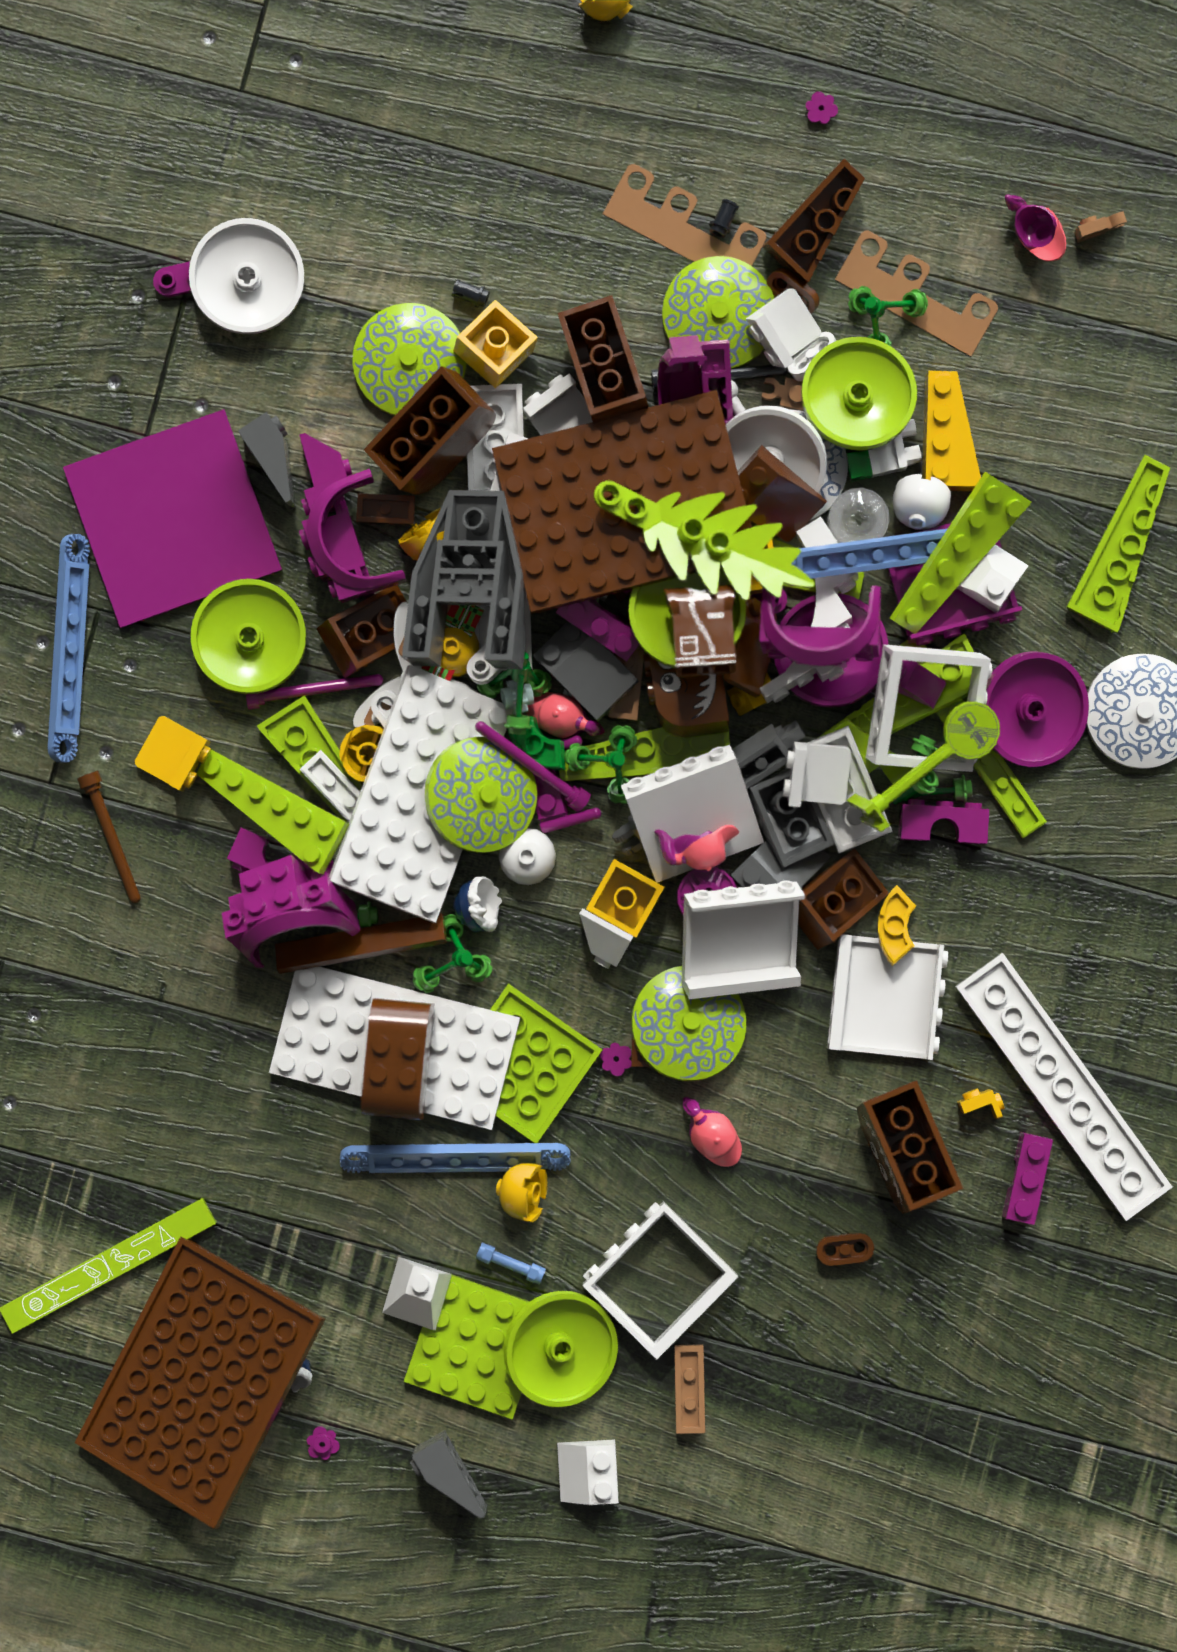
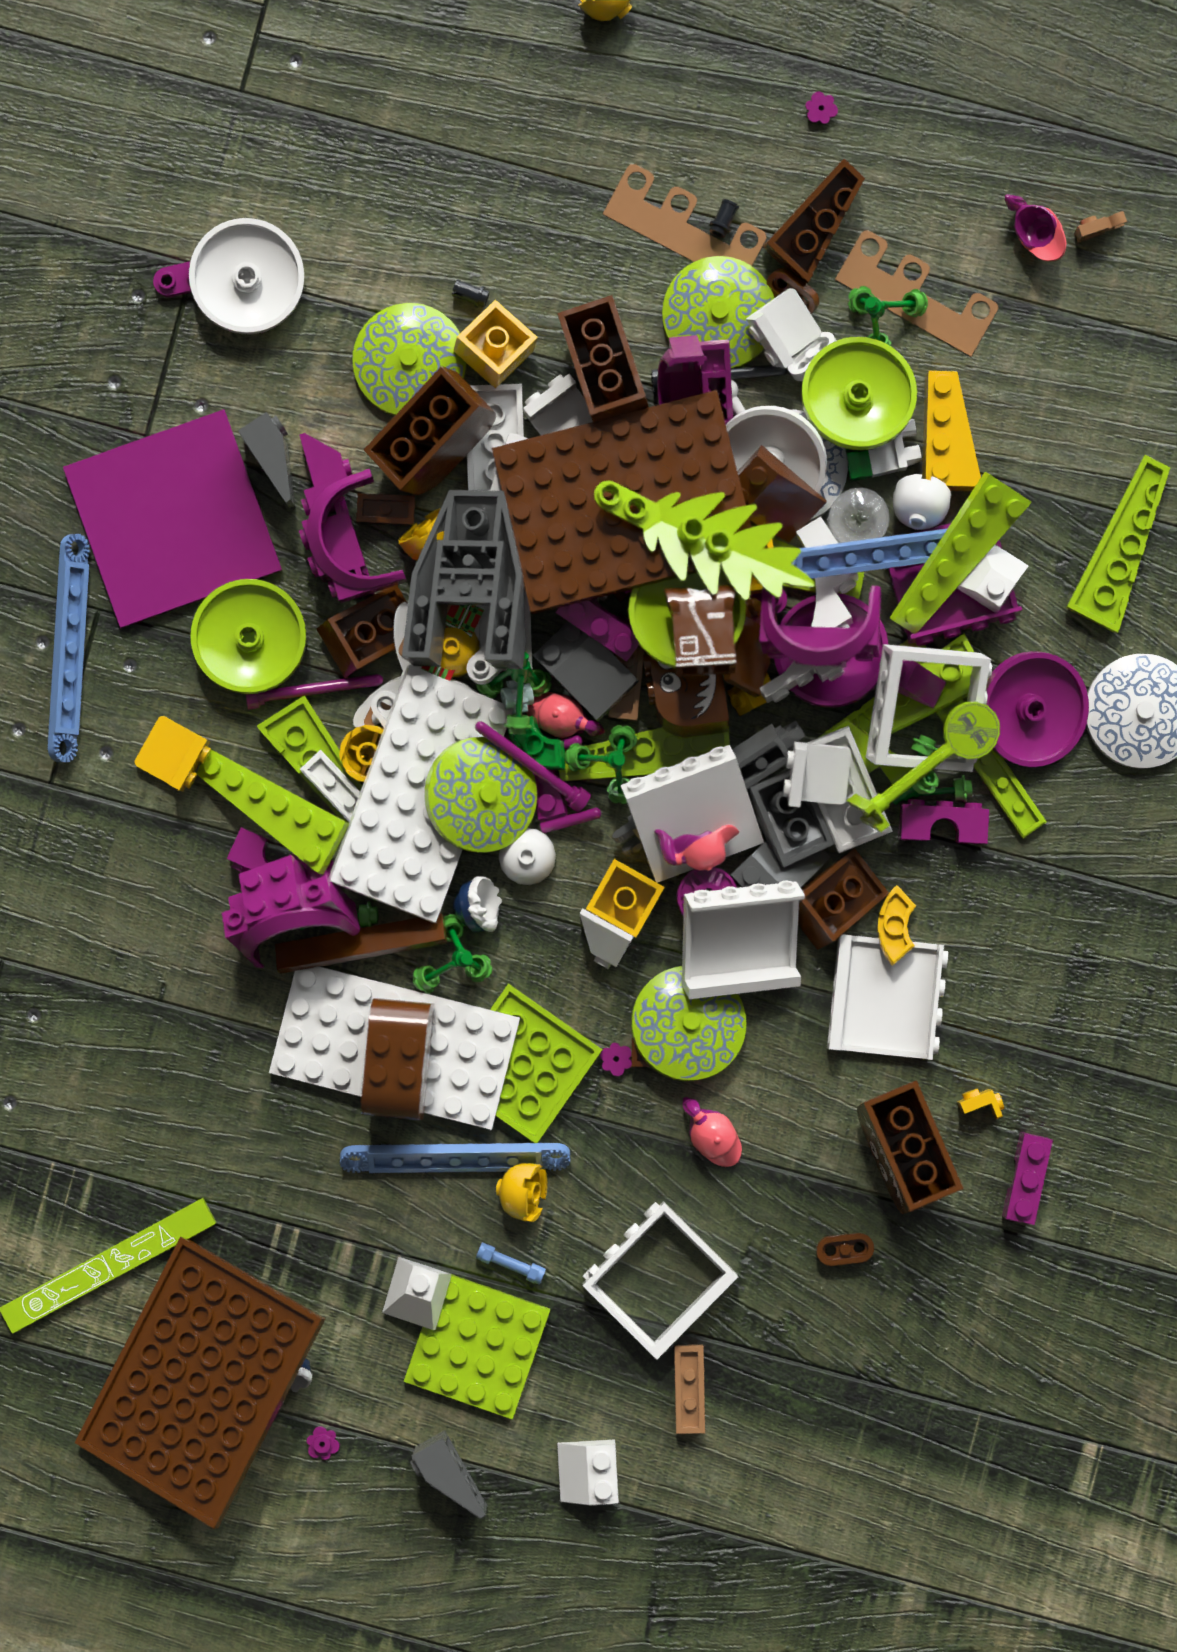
(91, 785): reddish brown piece -> none
(560, 1348): lime dish -> none
(788, 393): medium nougat plate -> none
(1063, 1087): white plate -> none

